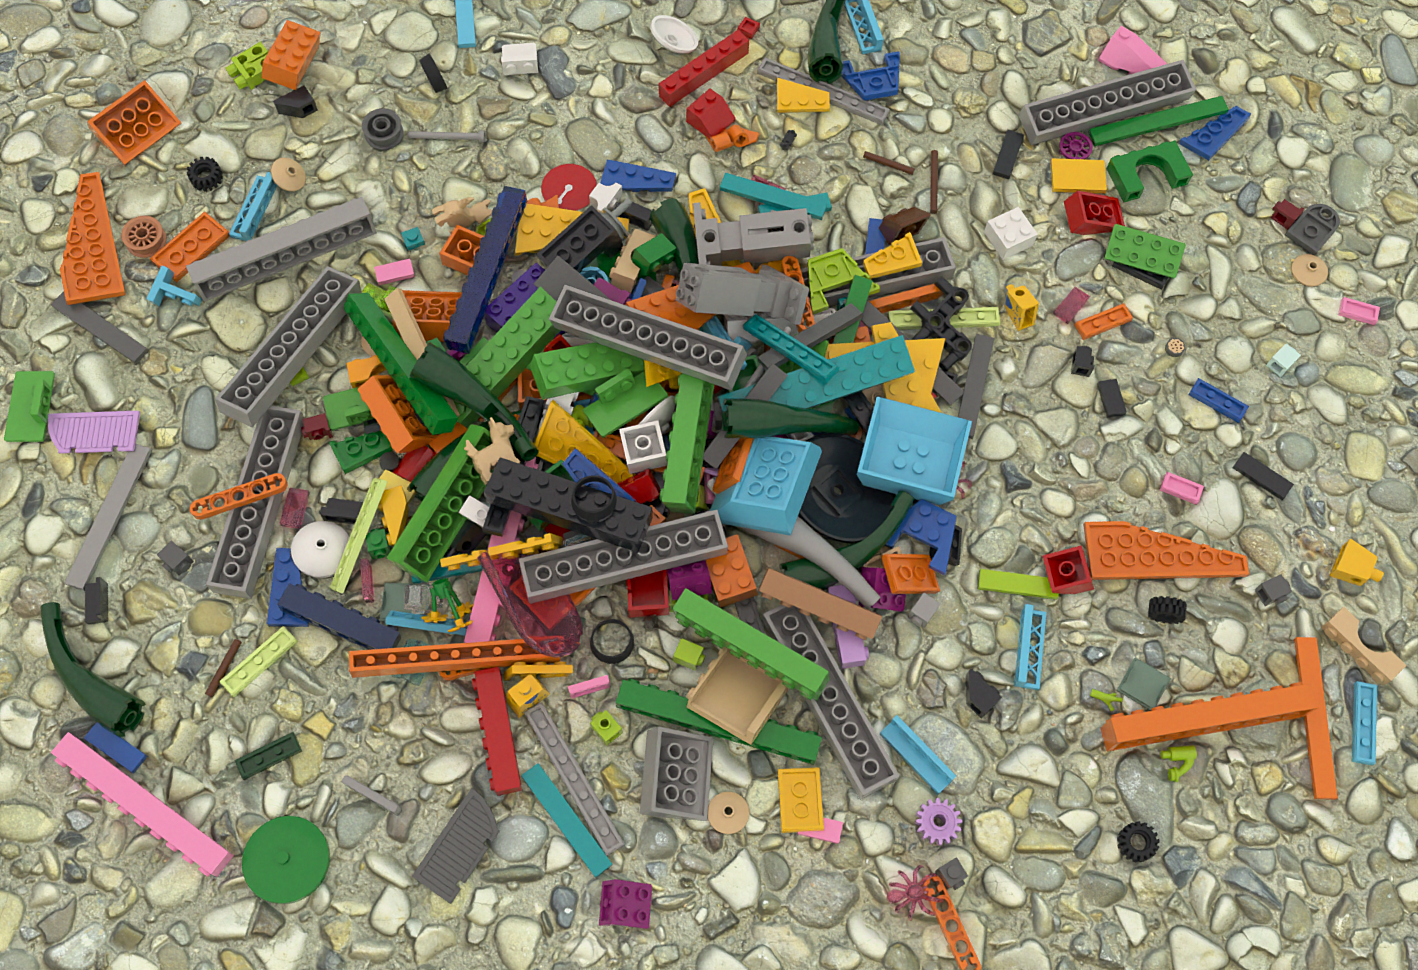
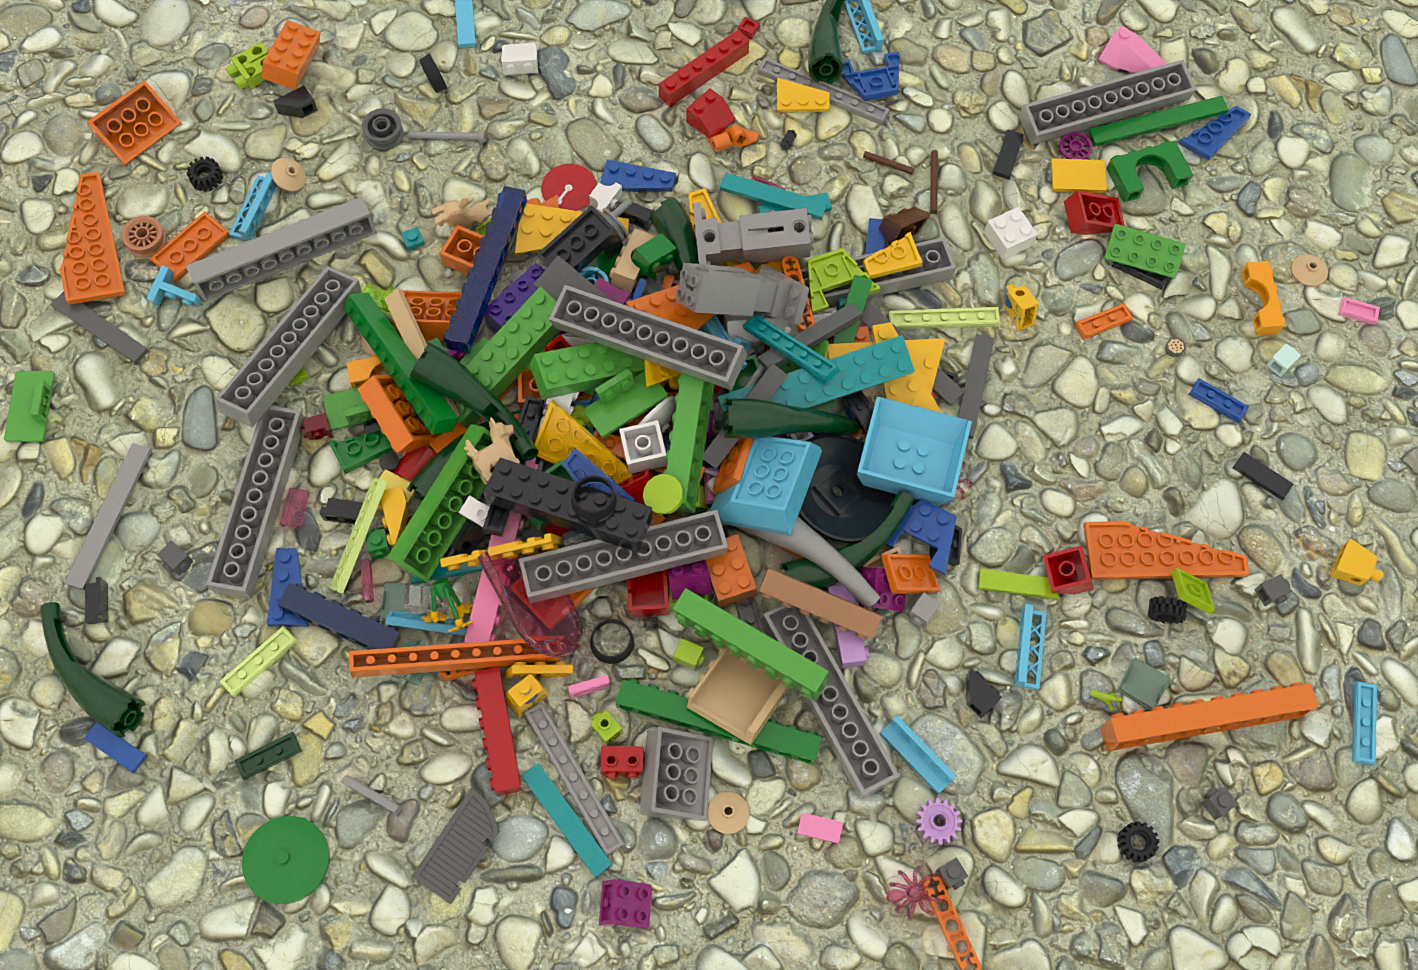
(94, 431): lavender piece -> none
(142, 804): bright pink brick -> none
(223, 668): reddish brown bar -> none
(228, 496): orange beam -> none
(316, 560): white dish -> none
(394, 272): bright pink tile -> none
(622, 761): none -> red brick
(663, 494): none -> lime tile
(673, 34): white dish -> none
(800, 800): yellow tile -> none
(907, 298): orange beam -> none
(942, 316): black pin -> none
(1071, 305): clear pink tile -> none
(1082, 361): black brick -> none
(1111, 398): black tile -> none
(1179, 753): lime plant -> none
(1181, 488): bright pink tile -> none
(1193, 591): none -> lime tile
(1219, 802): none -> dark grey brick
(1259, 278): none -> light orange arch
(1286, 213): dark red brick -> none
(1314, 229): dark grey tile -> none
(1316, 722): orange tile -> none
(1344, 630): tan arch -> none

